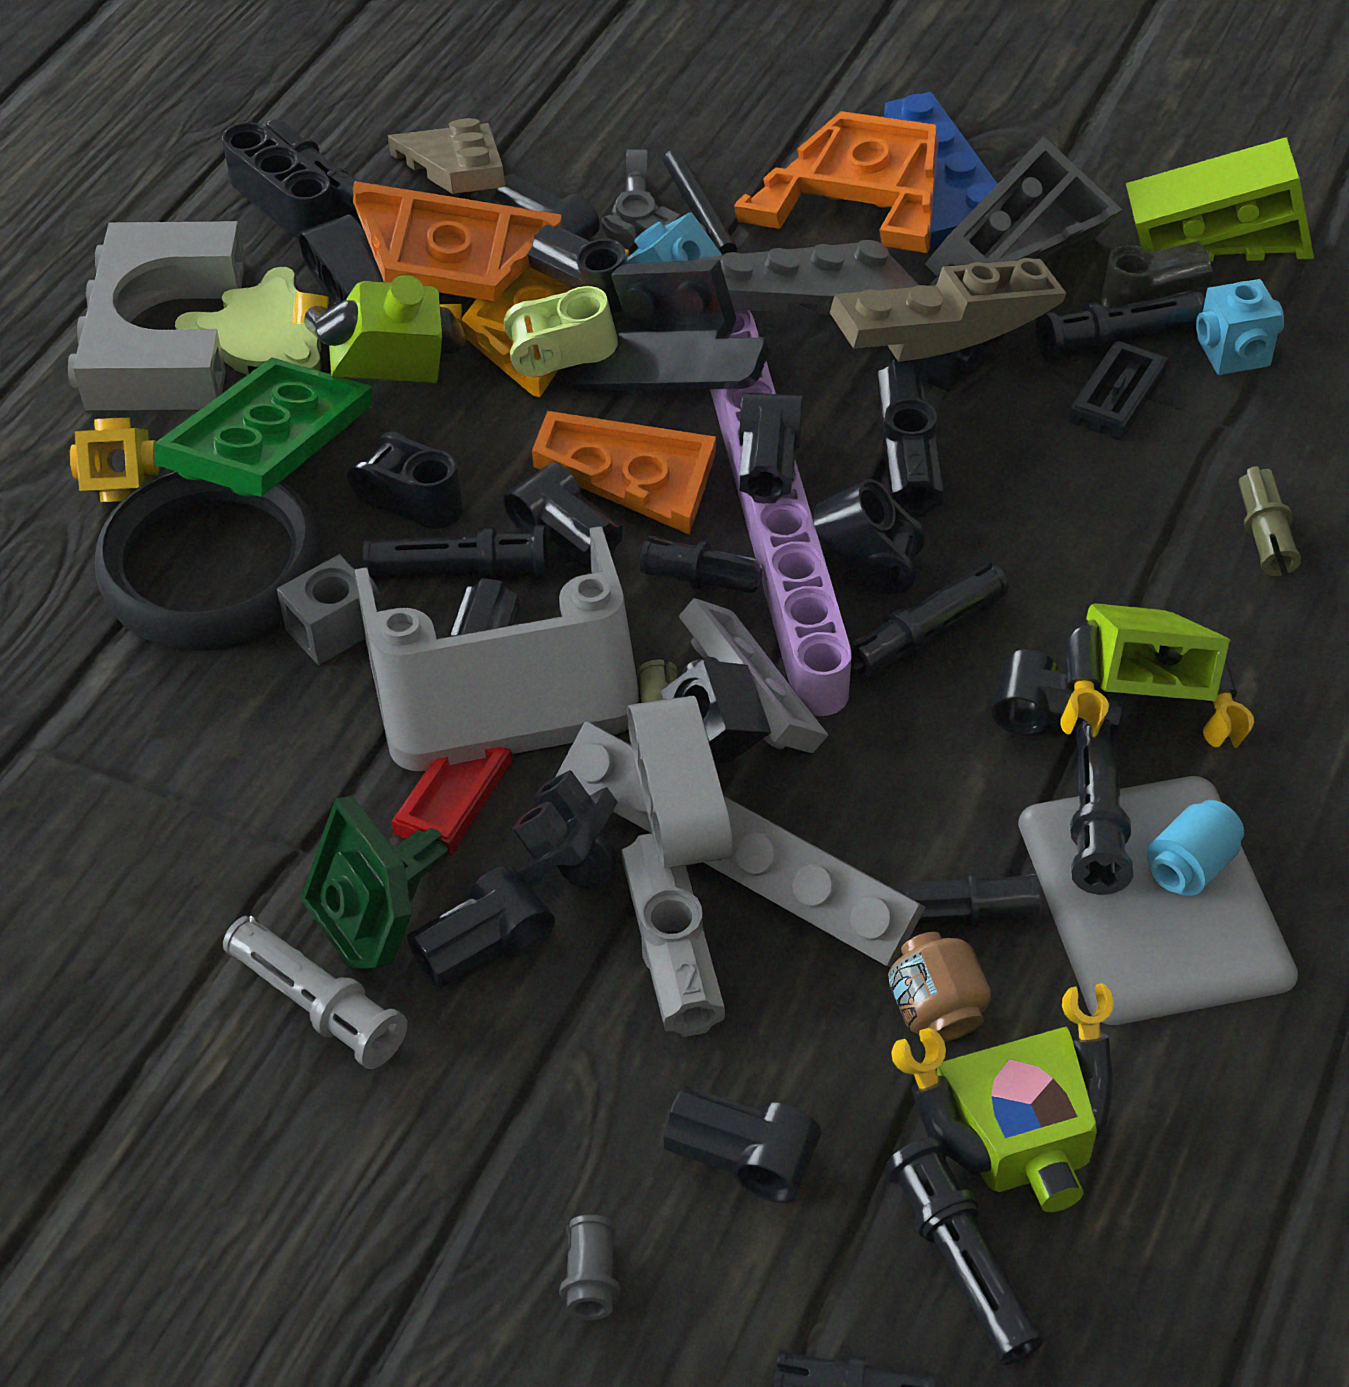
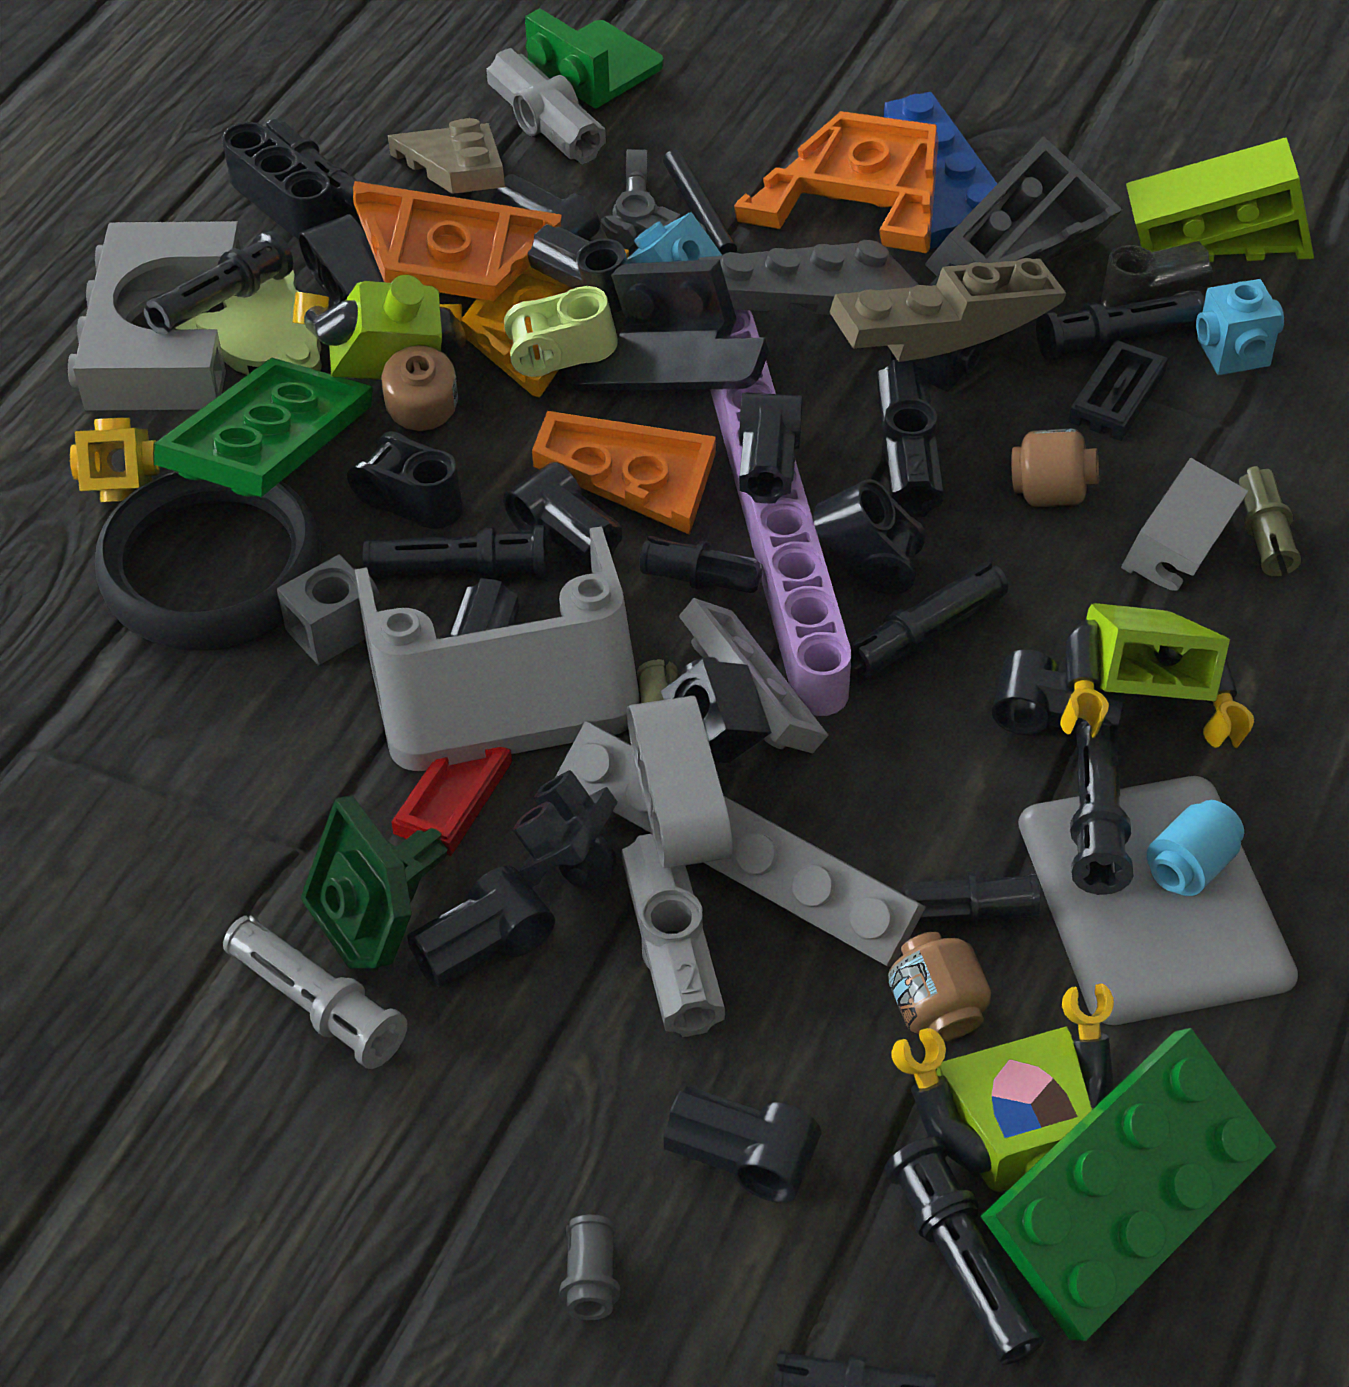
(237, 275): none -> black pin
(419, 388): none -> medium nougat head
(546, 106): none -> light grey piece
(595, 59): none -> green bracket
(1054, 468): none -> medium nougat head
(1129, 1184): none -> green plate
(1184, 525): none -> light grey hinge

